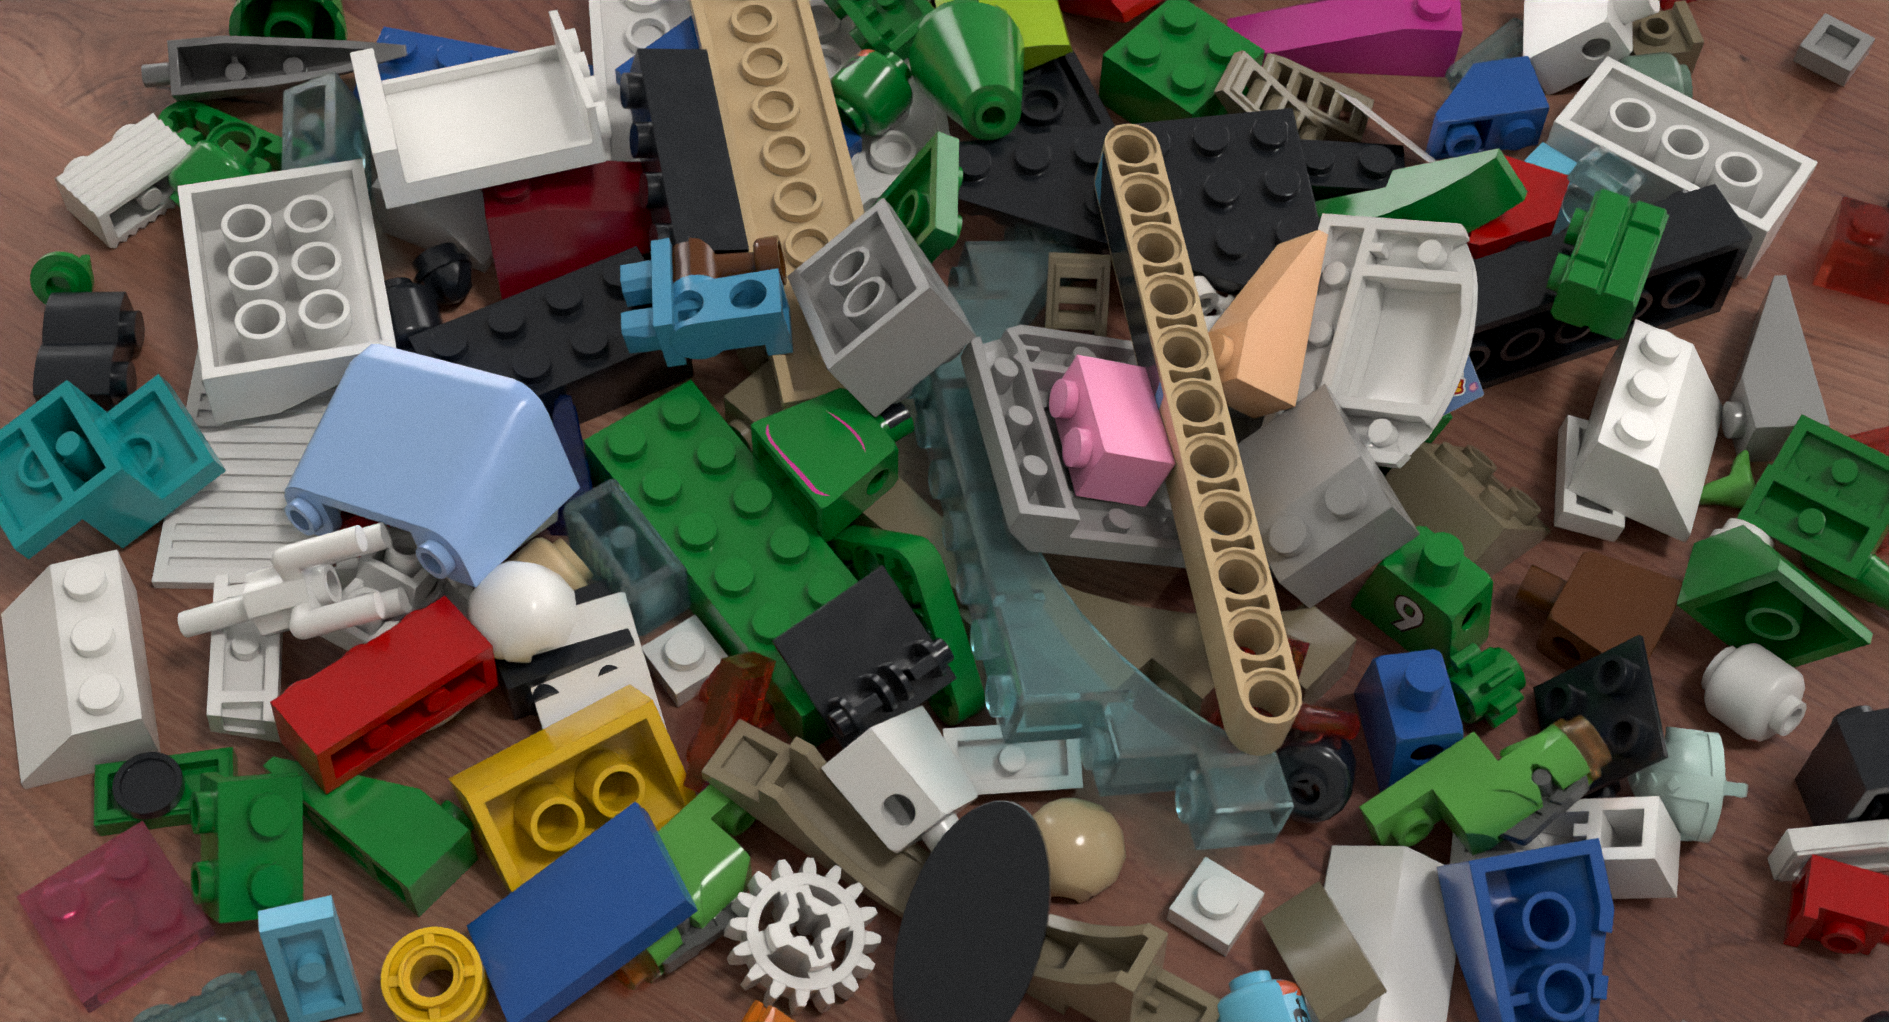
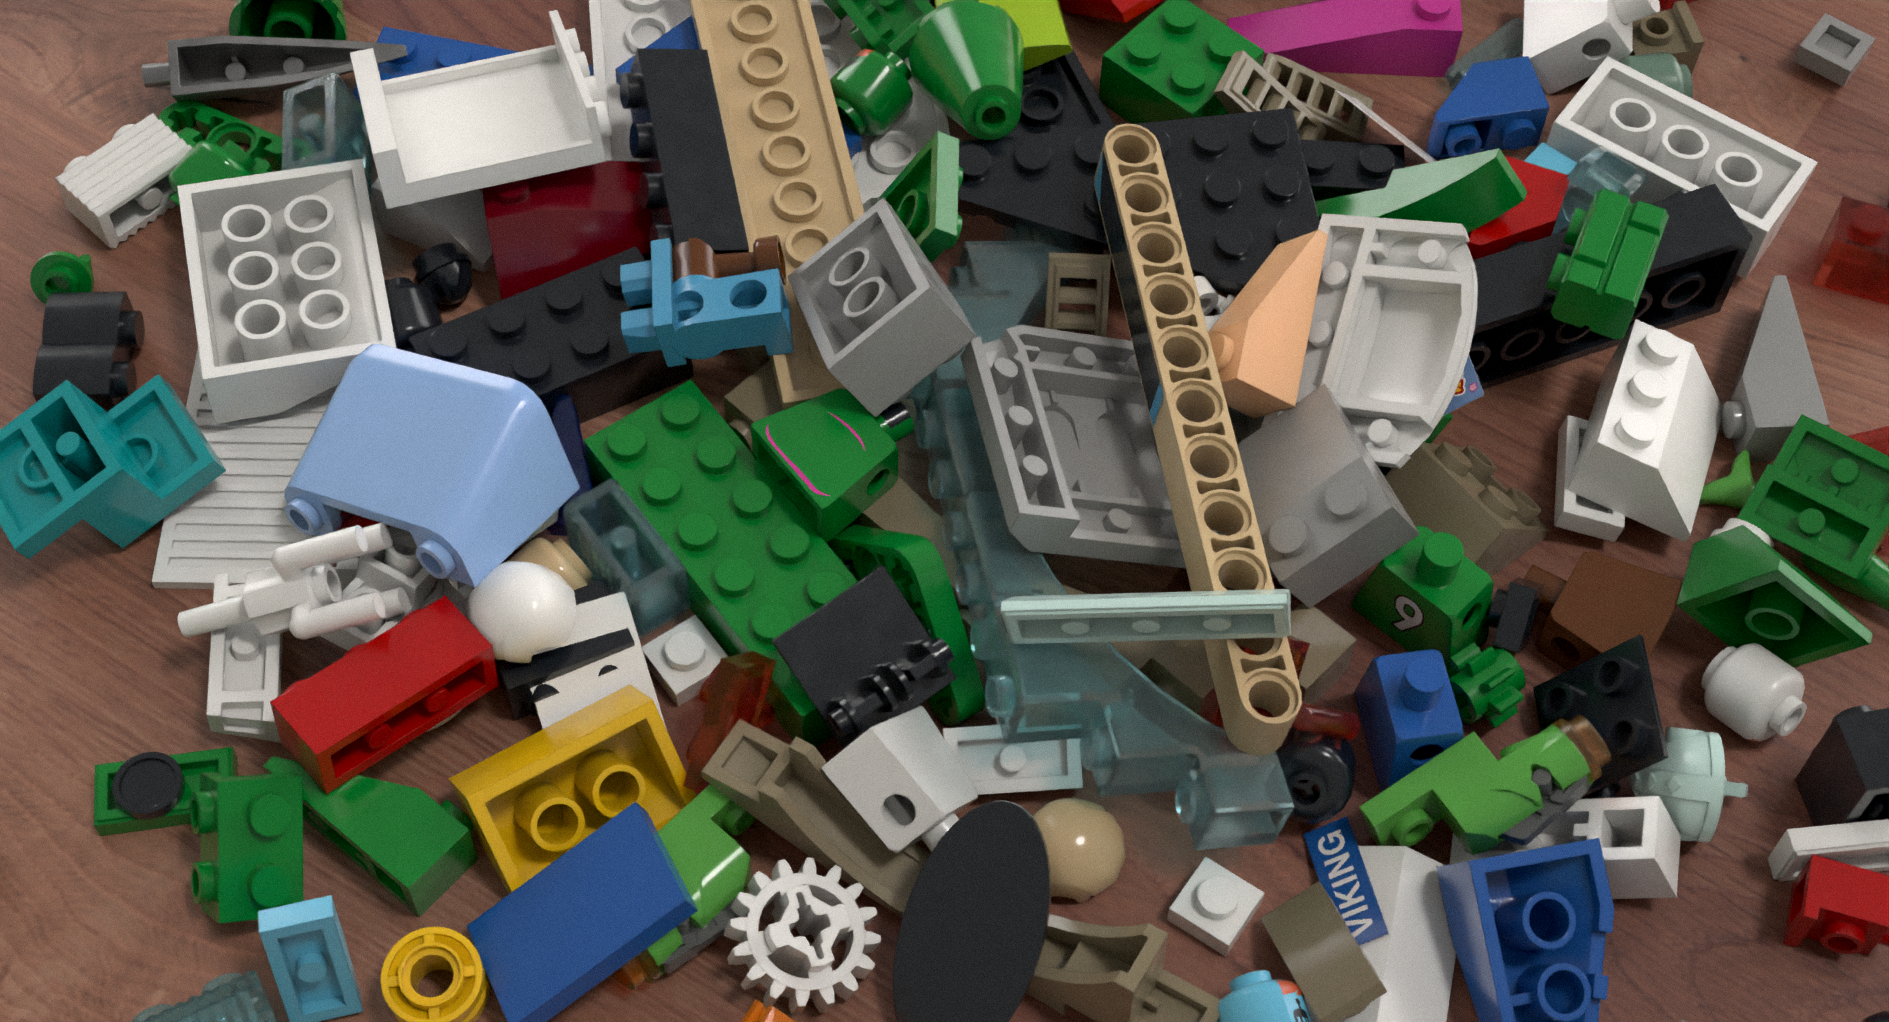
(78, 671): white slope -> none
(116, 916): clear pink plate -> none
(1110, 431): bright pink brick -> none
(1148, 616): none -> light aqua slope
(1346, 878): none -> blue sticker
(1515, 613): none -> black plate

